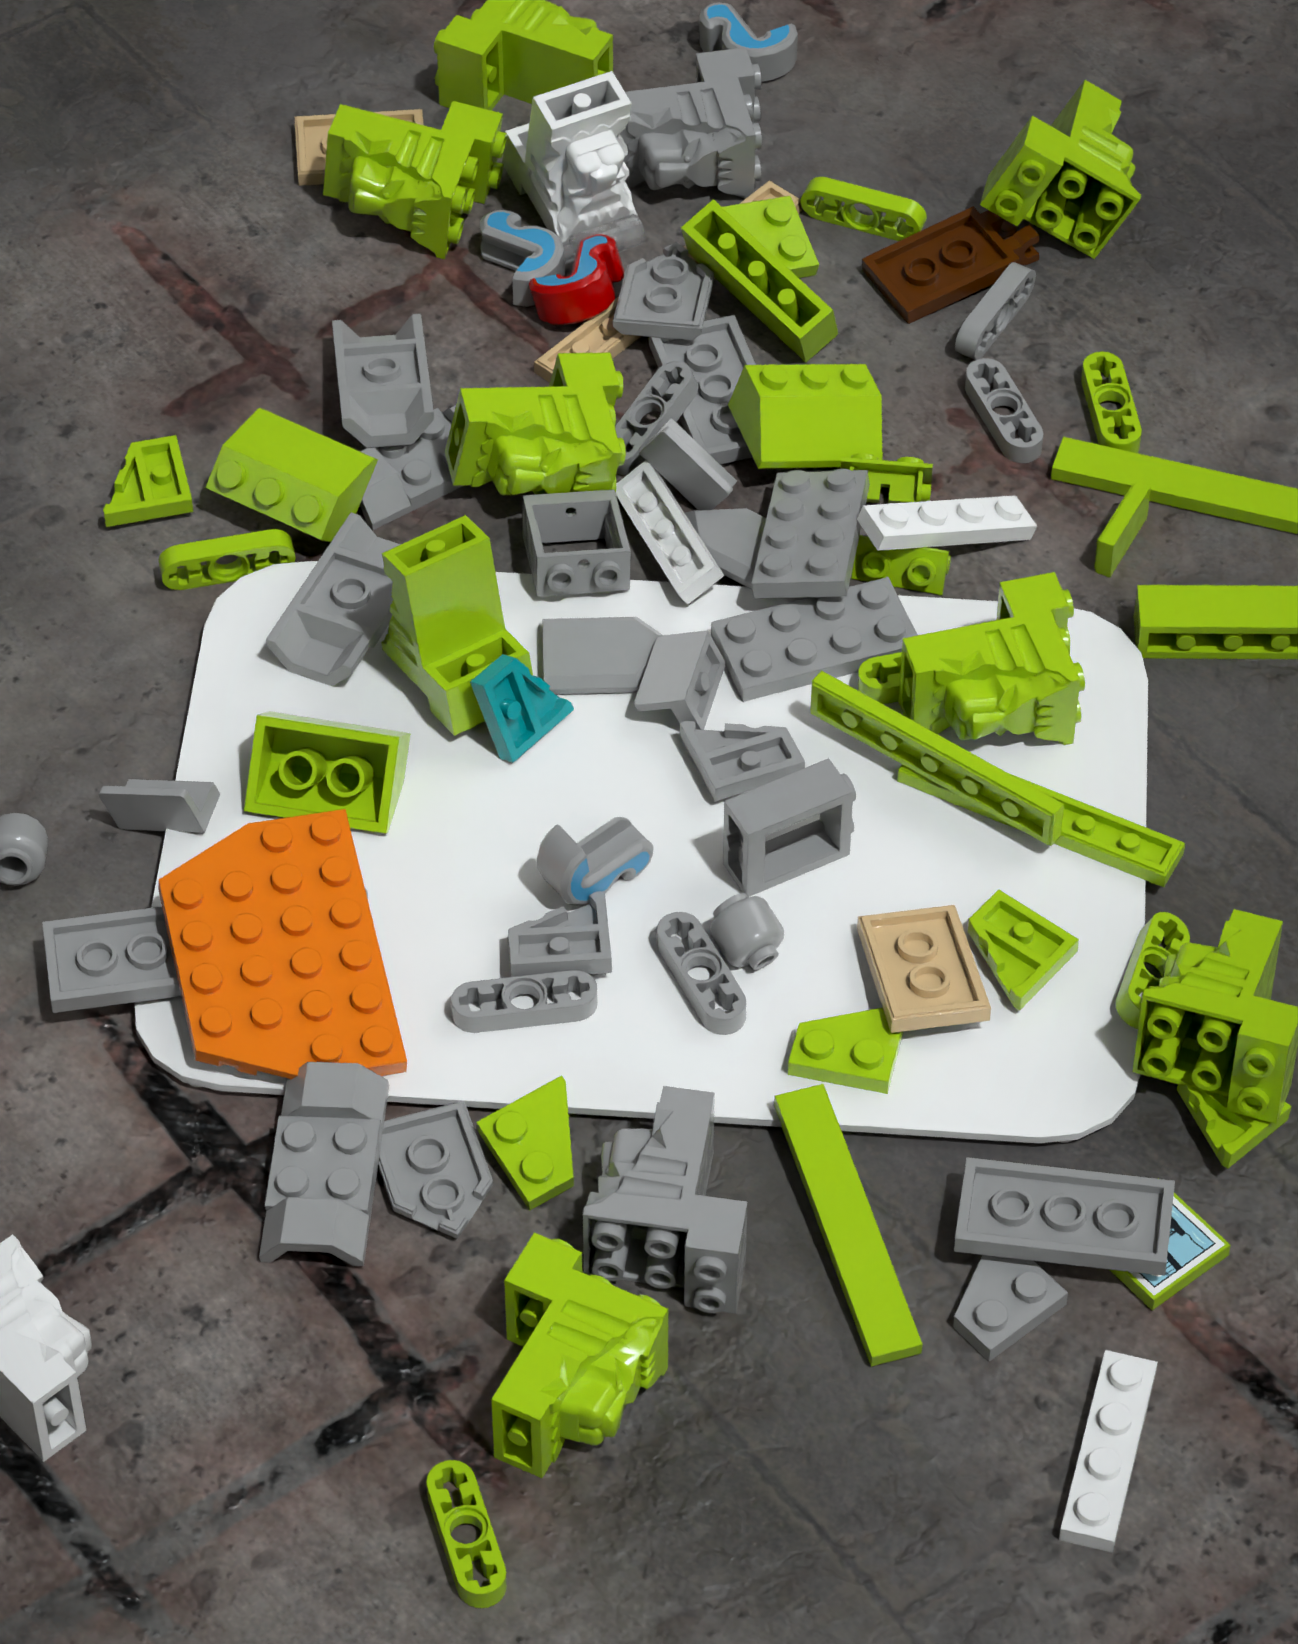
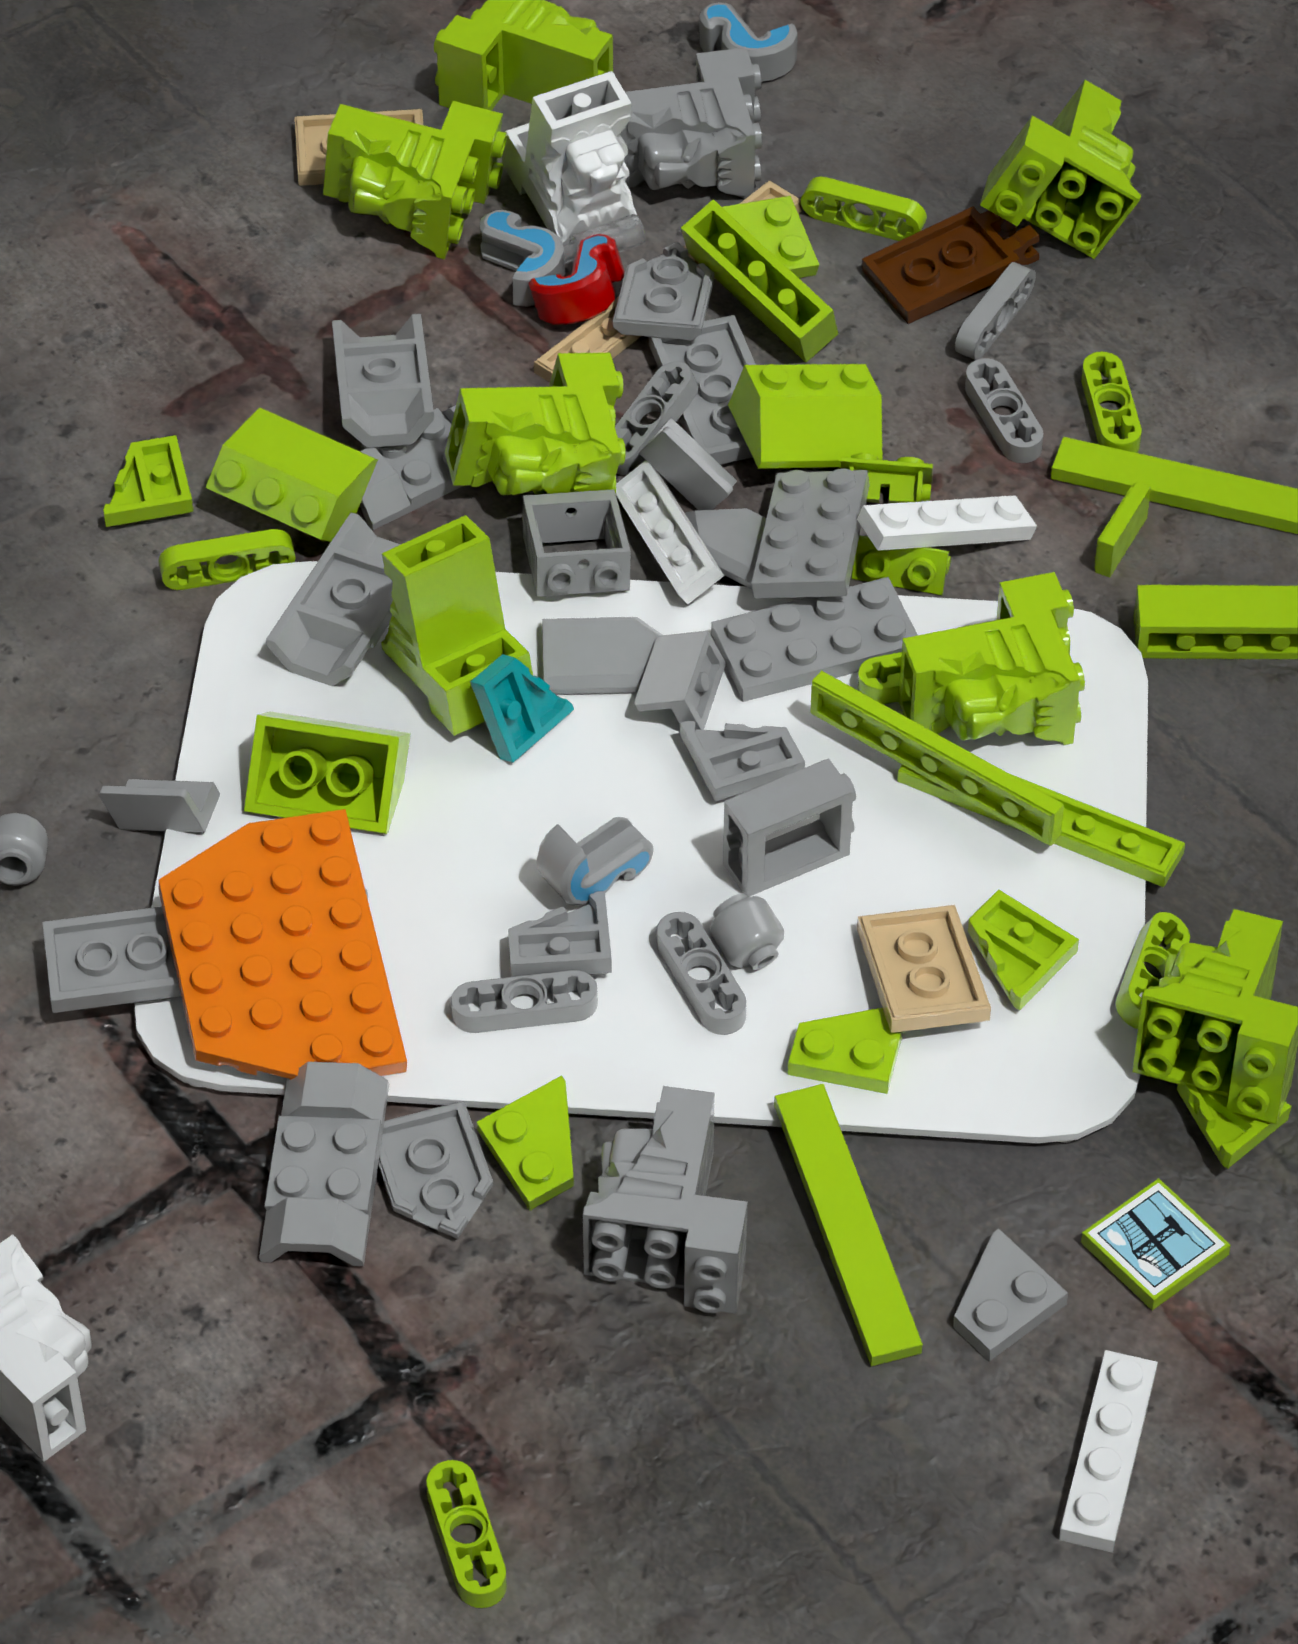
(579, 1357): lime brick -> none
(1065, 1216): light grey plate -> none

